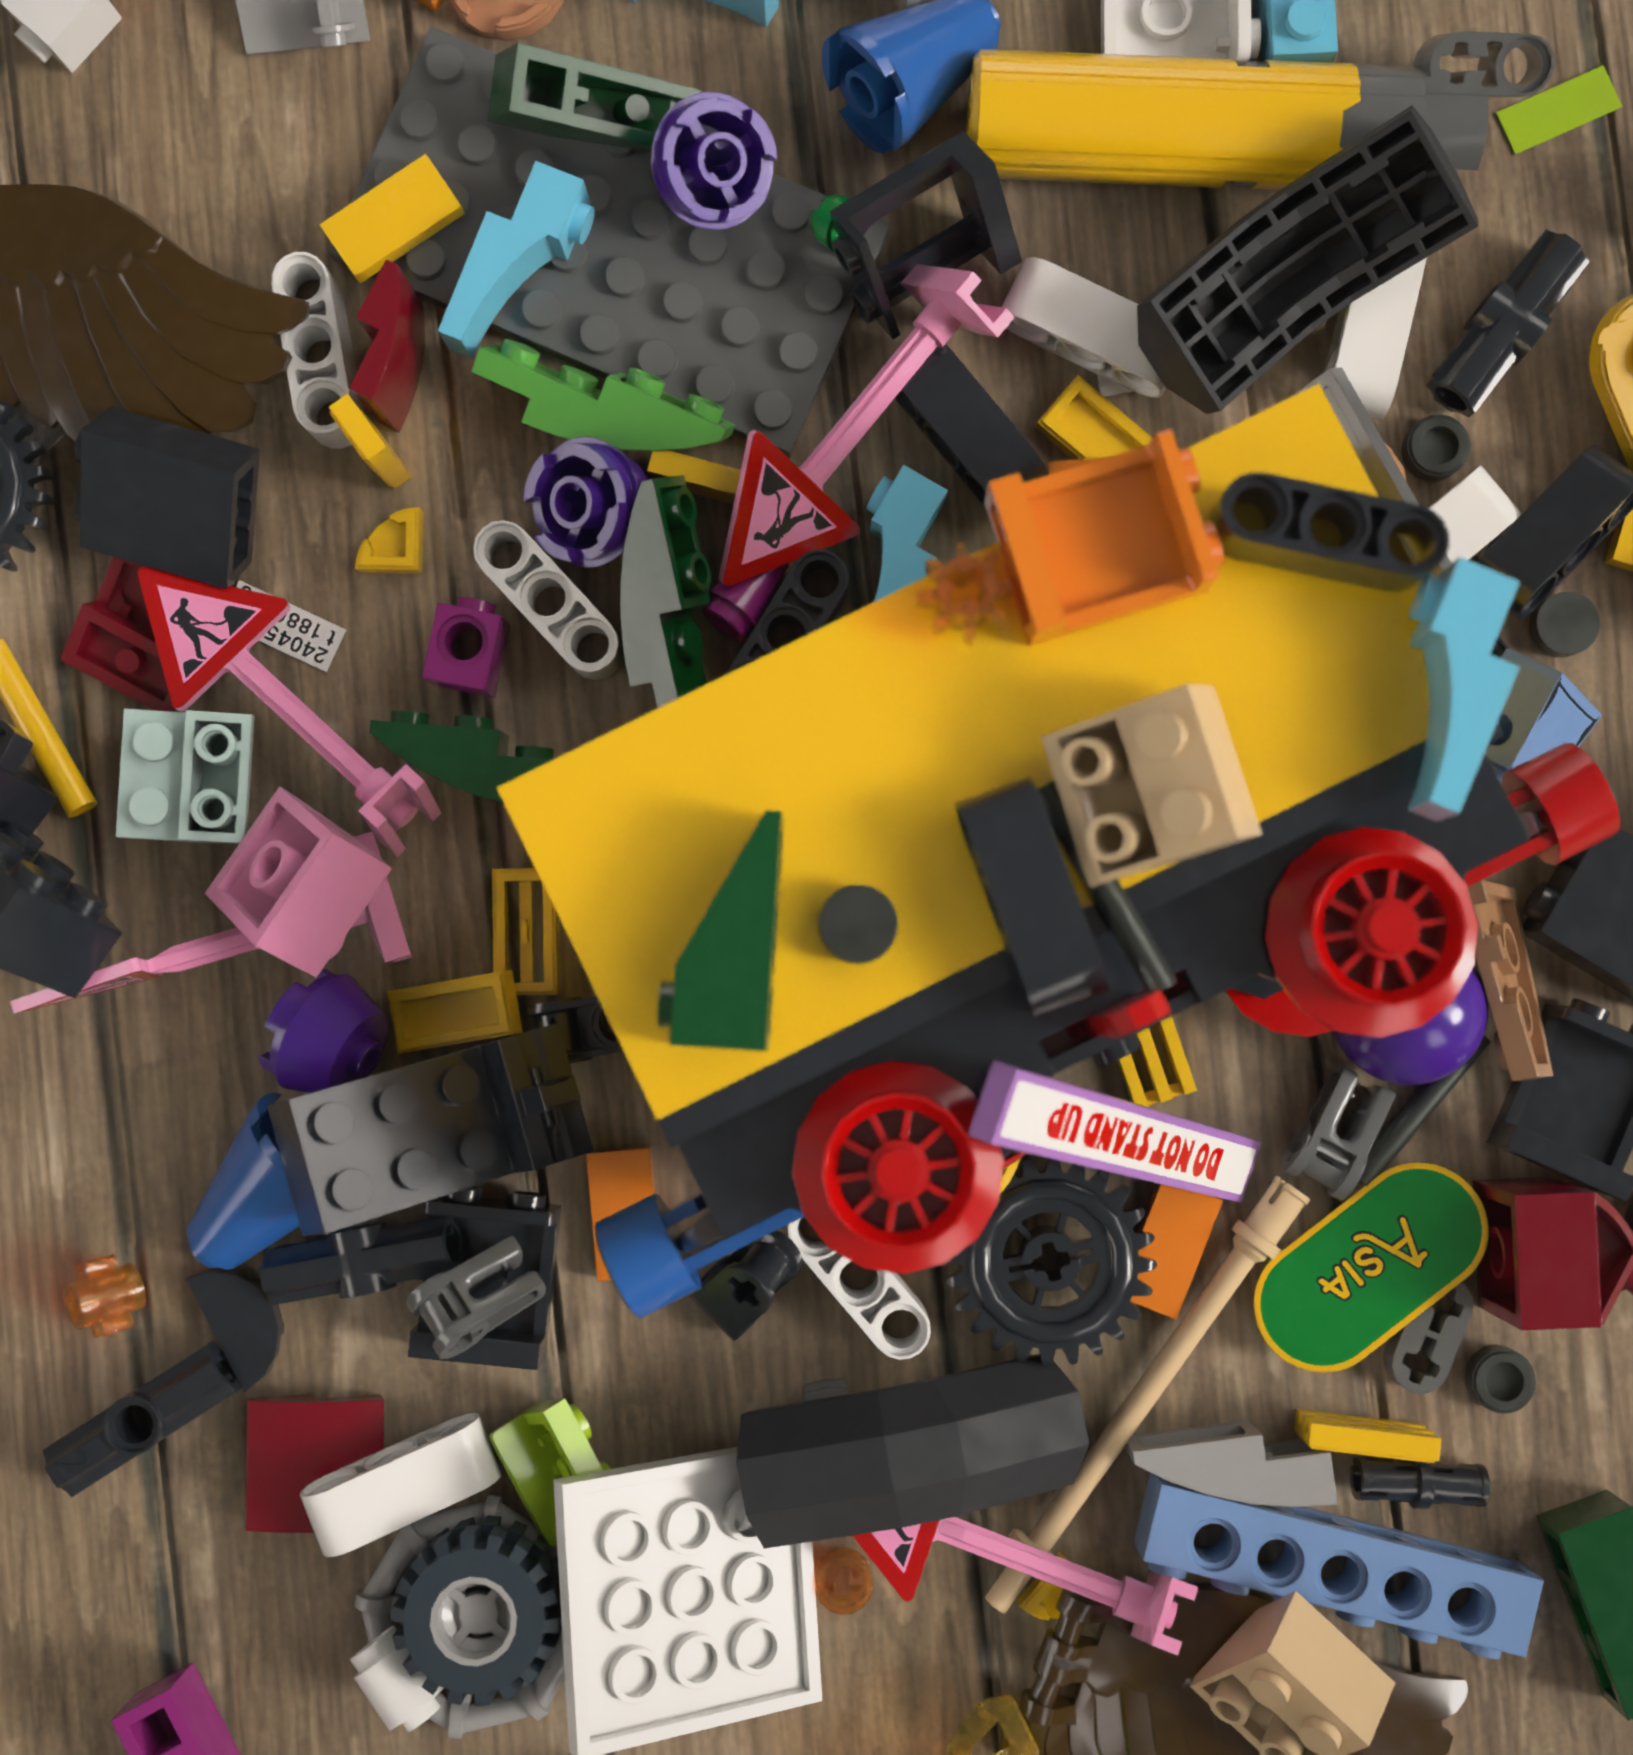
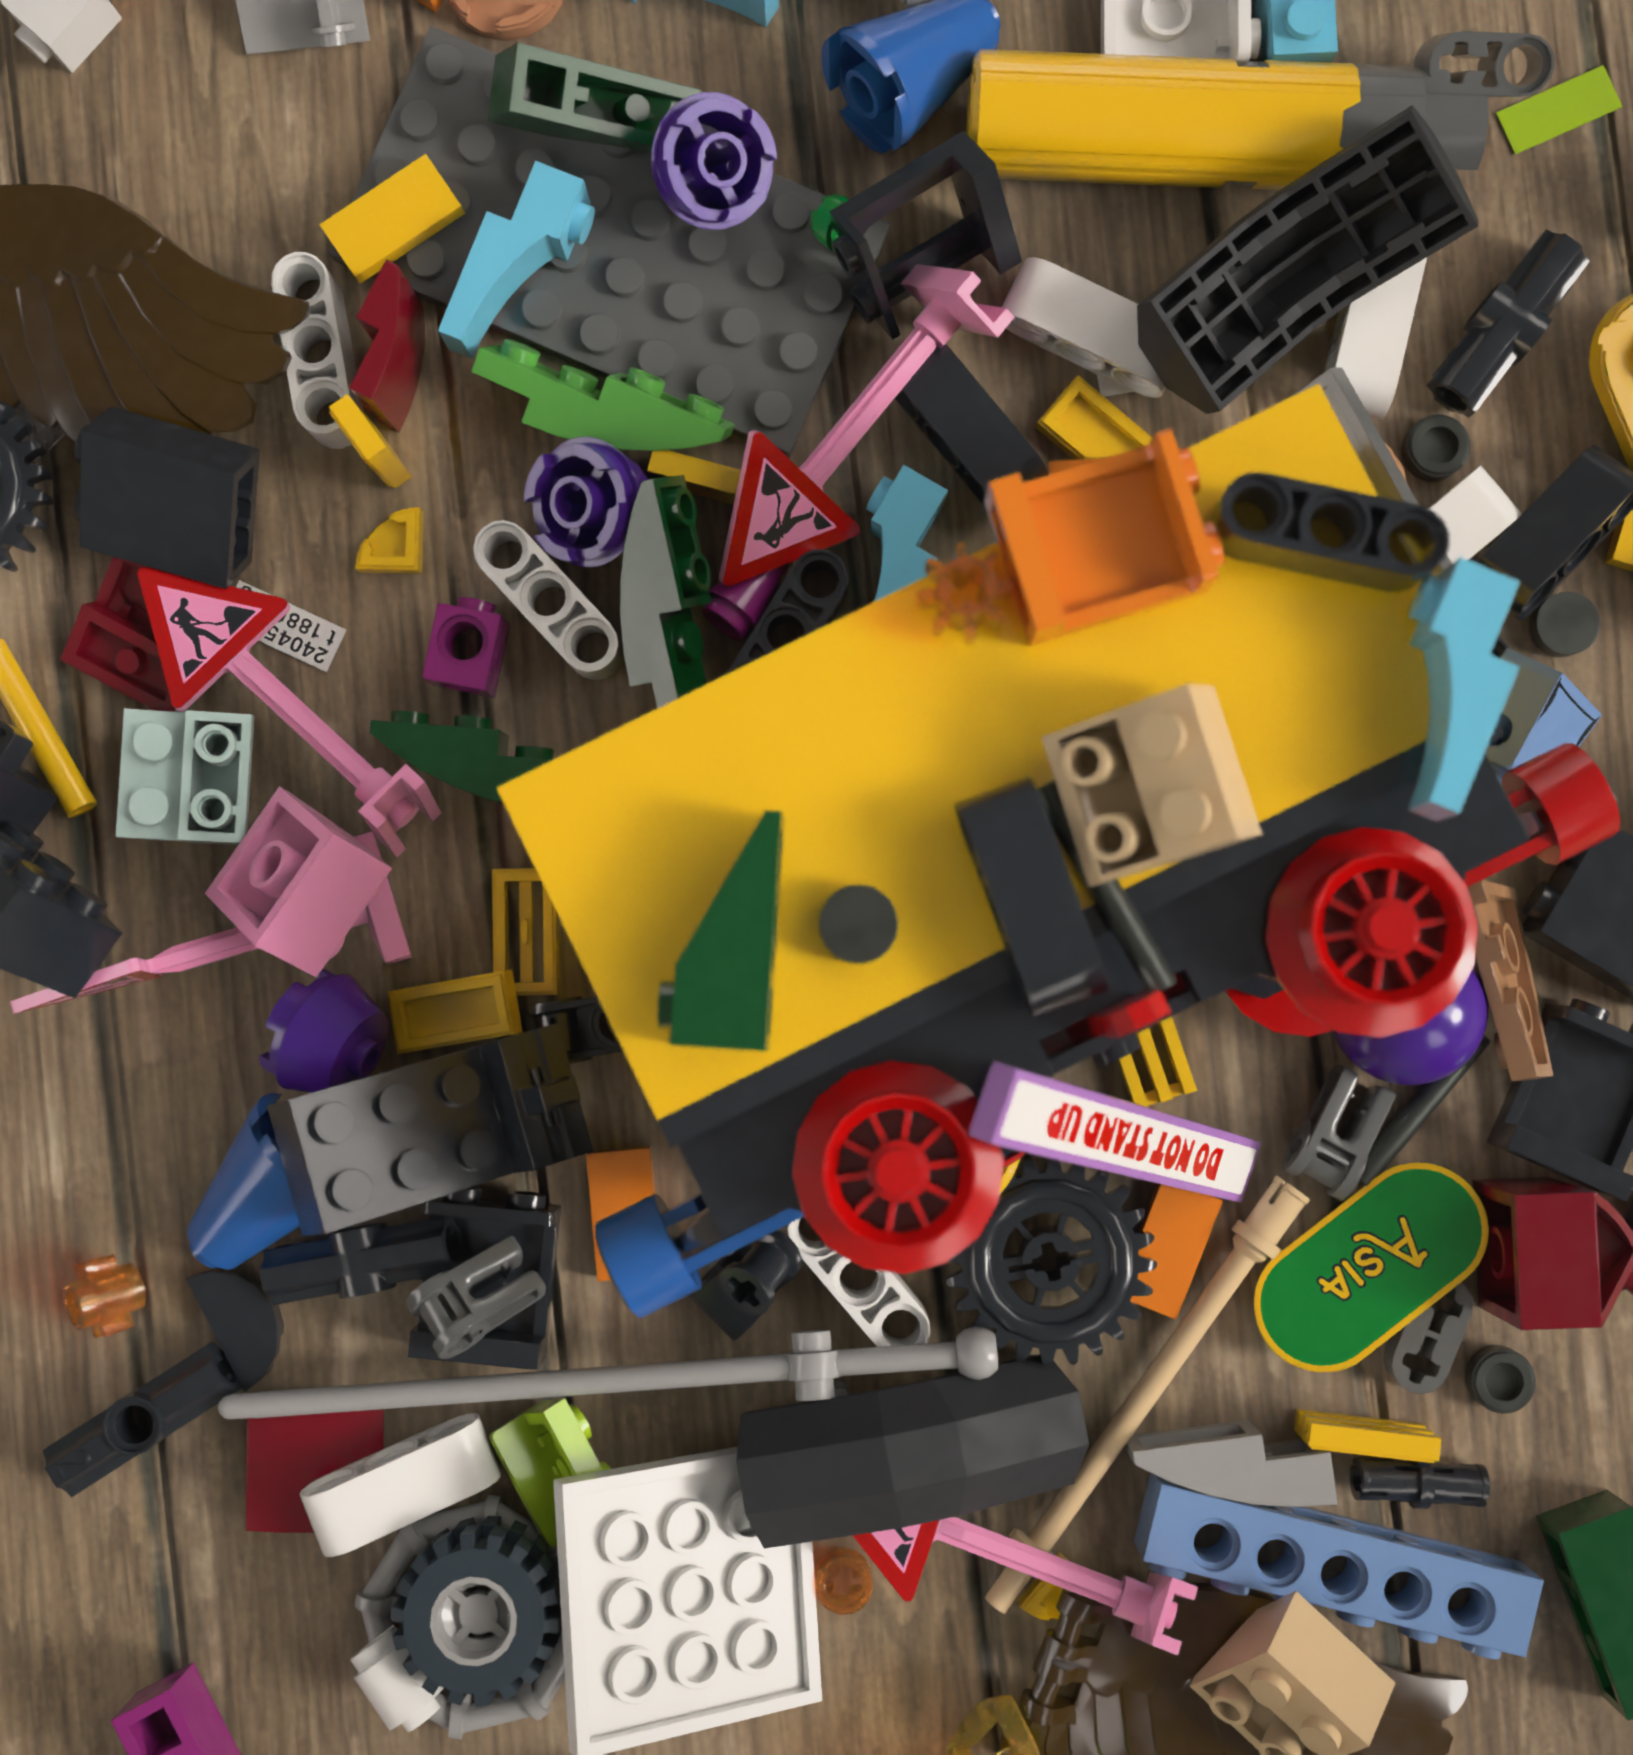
(810, 1365): none -> light grey bar

